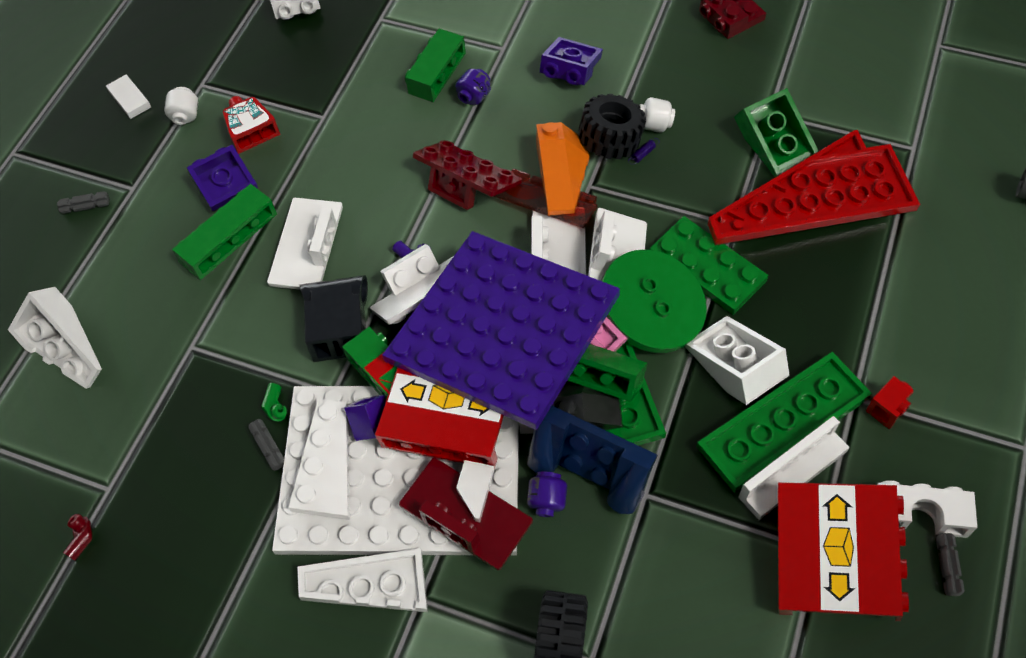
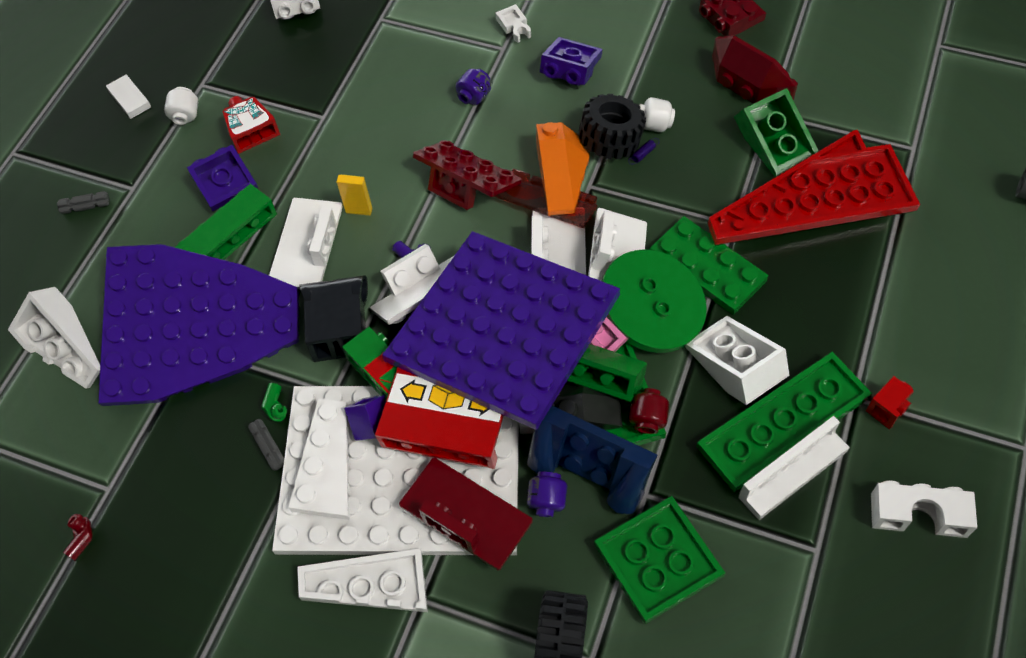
(186, 322): none -> dark purple wing
(354, 194): none -> yellow tile
(435, 65): green brick -> none
(474, 486): white tile -> none
(514, 21): none -> white plate
(649, 411): none -> dark red head
(659, 559): none -> green plate
(749, 70): none -> dark red wedge
(841, 549): red panel -> none
(950, 564): dark grey axle -> none

